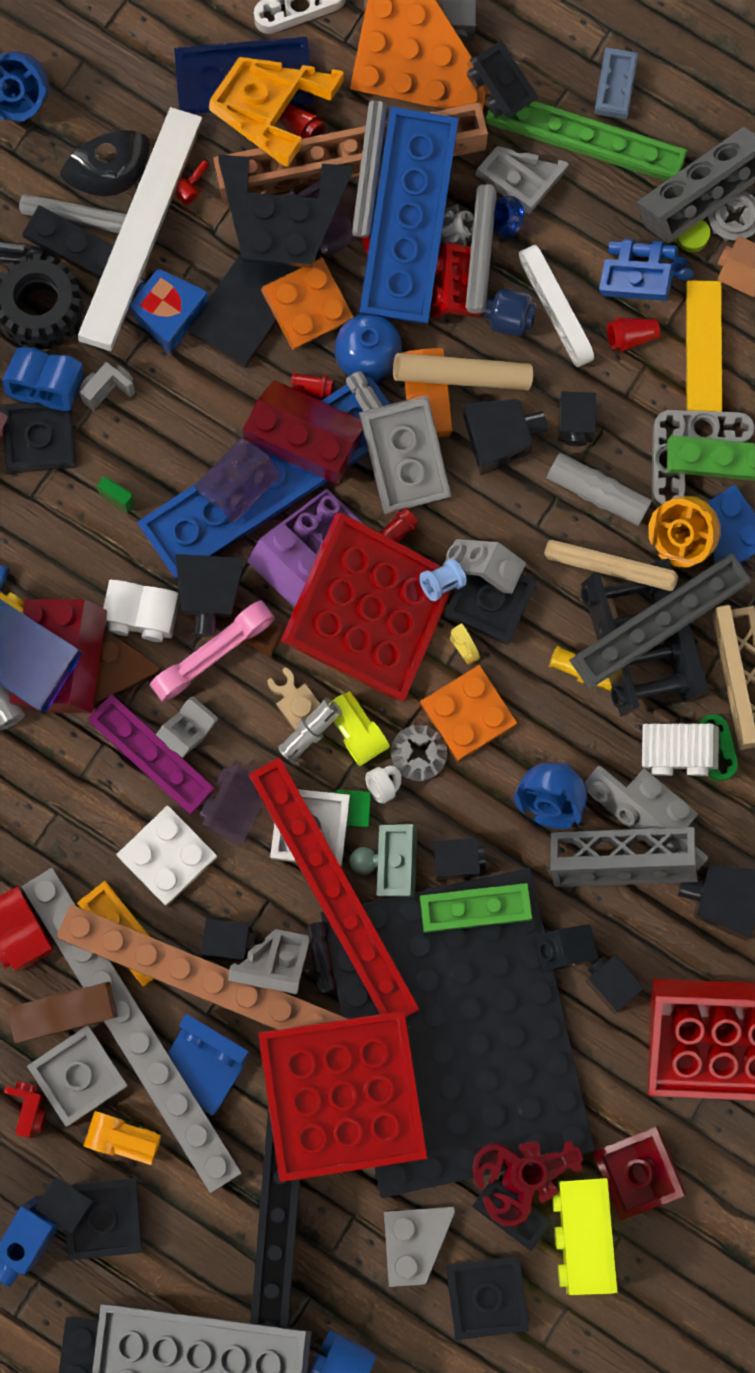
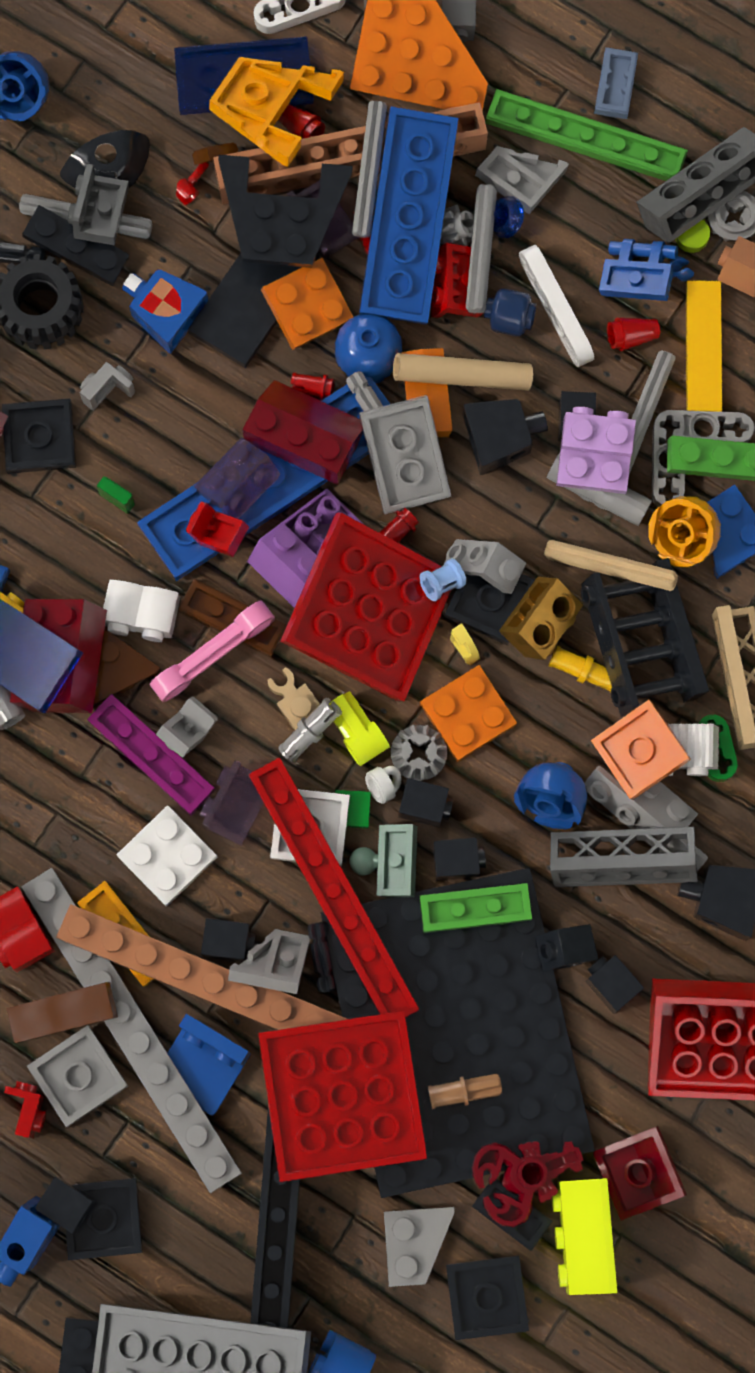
(43, 378): blue brick -> none
(98, 207): none -> dark grey bracket
(114, 1137): light orange piece -> none
(140, 229): white tile -> none
(206, 154): none -> reddish brown tile
(207, 589): black torso -> none
(216, 529): none -> red bracket
(425, 803): none -> black brick
(465, 1090): none -> medium nougat axle
(501, 81): black bracket -> none
(536, 615): none -> pearl gold brick
(596, 450): none -> lavender plate
(640, 749): none -> orange plate
(650, 398): none -> light grey axle
(660, 621): dark grey tile -> none

